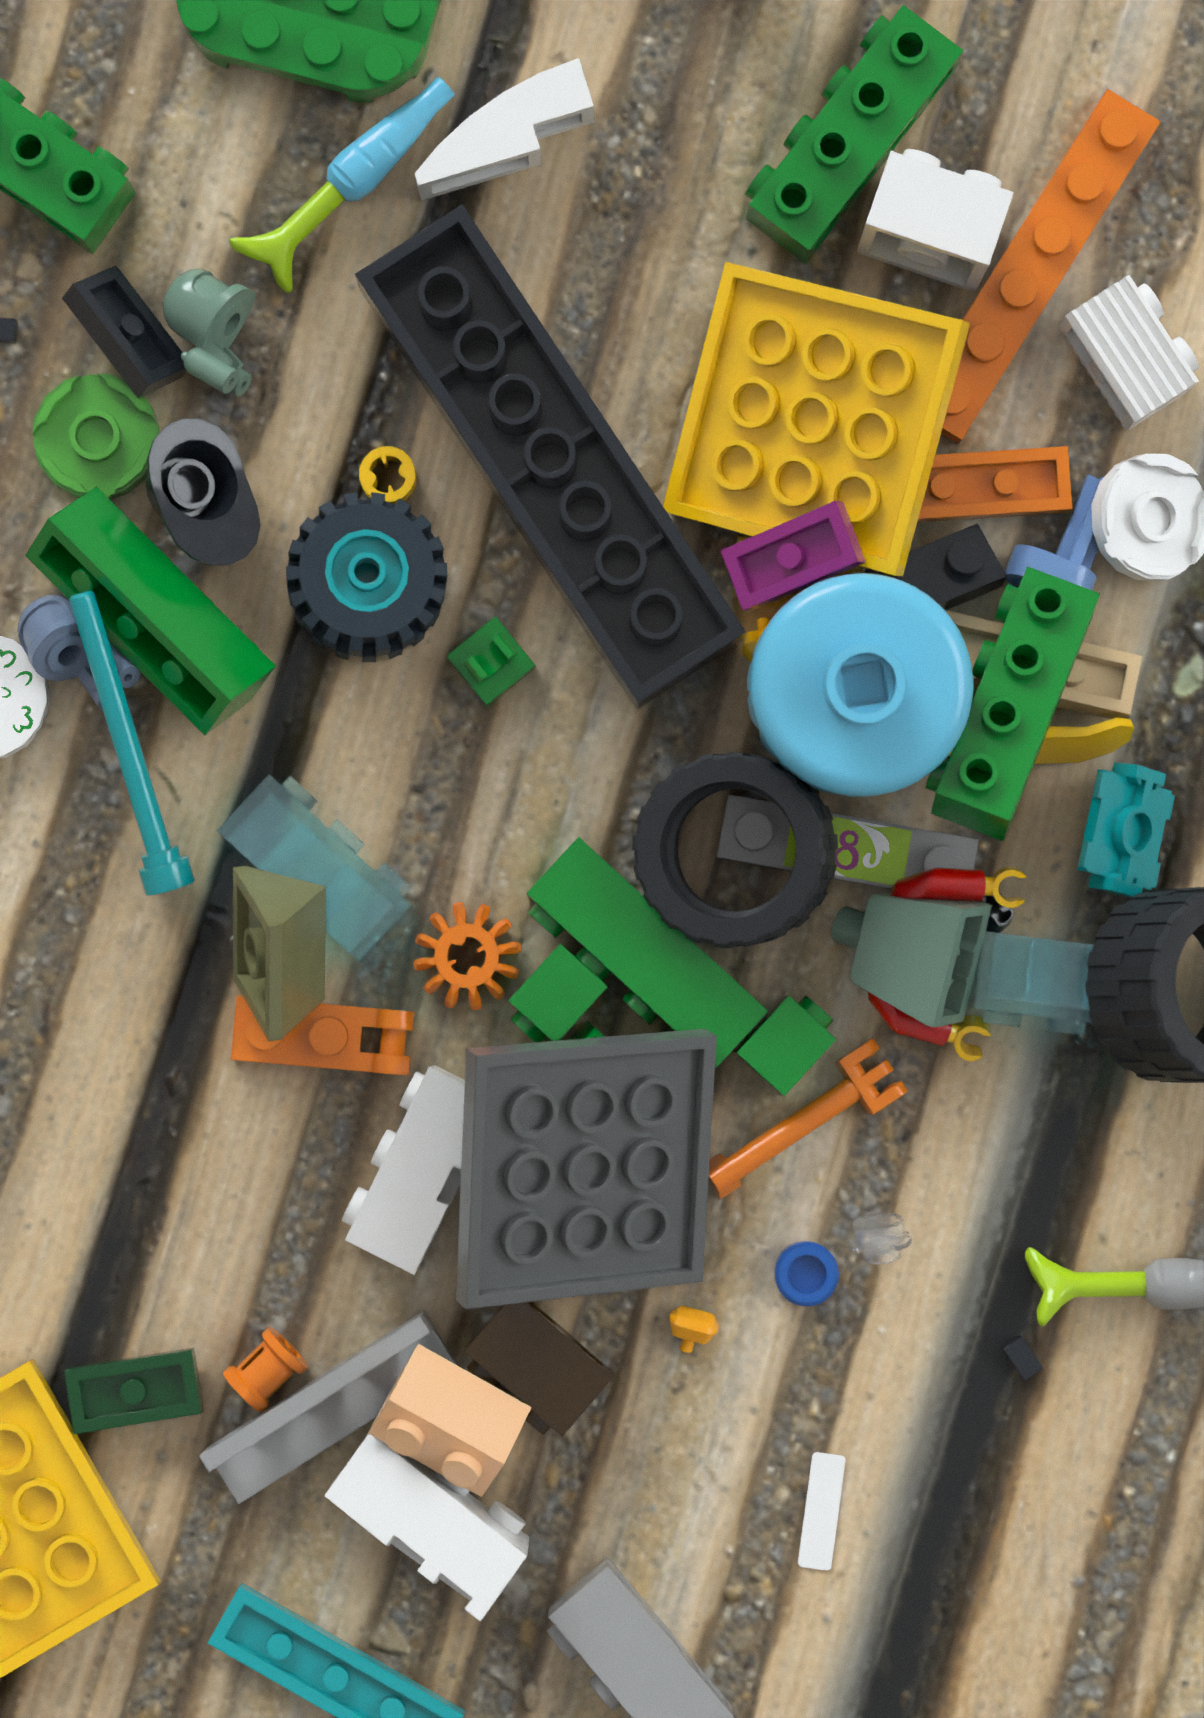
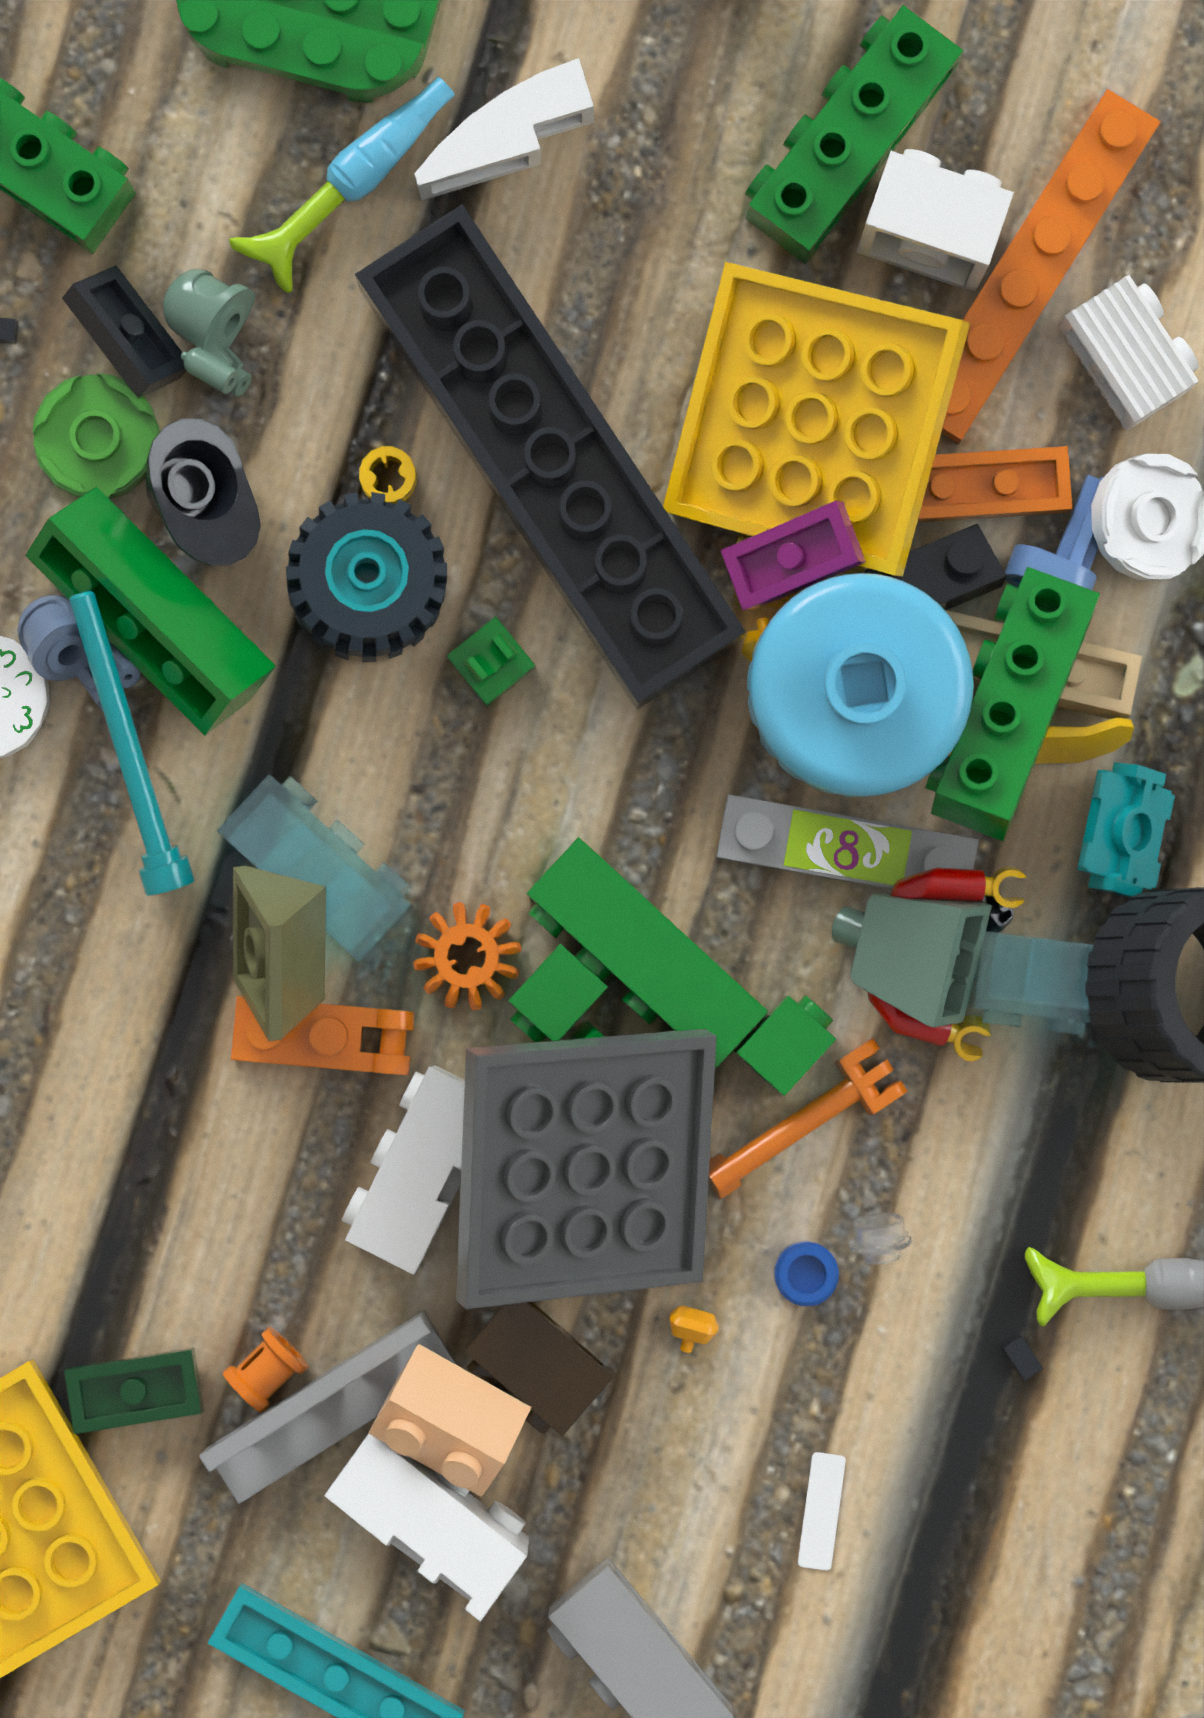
(659, 866): black tyre -> none

